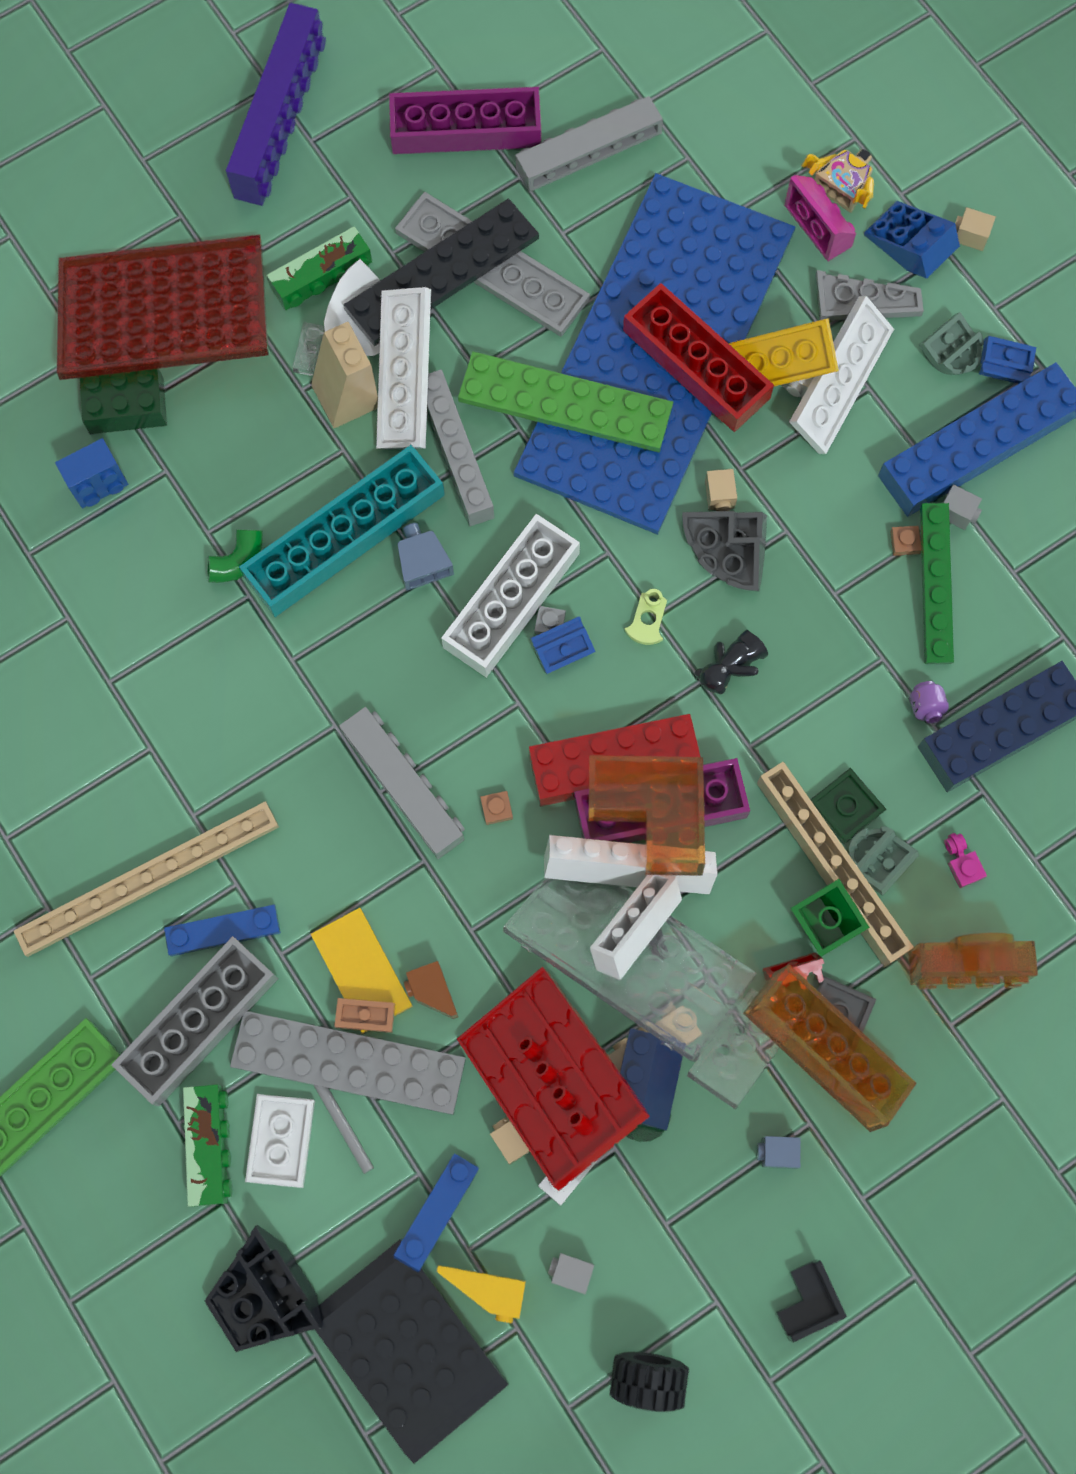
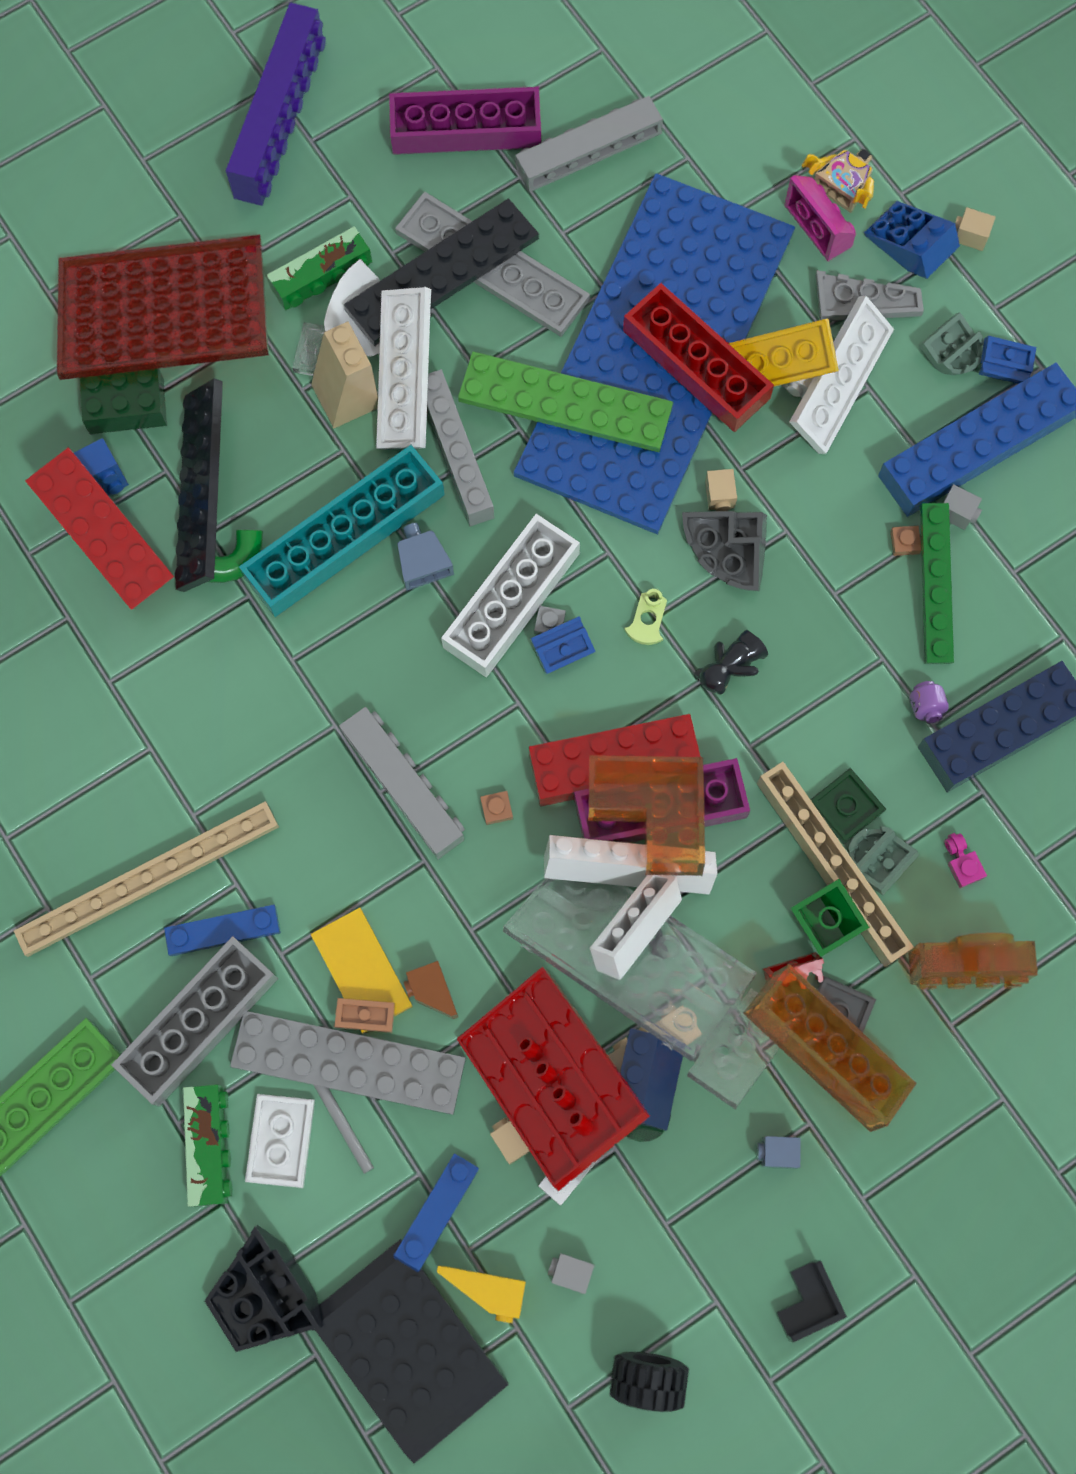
(99, 528): none -> red brick
(199, 486): none -> black plate

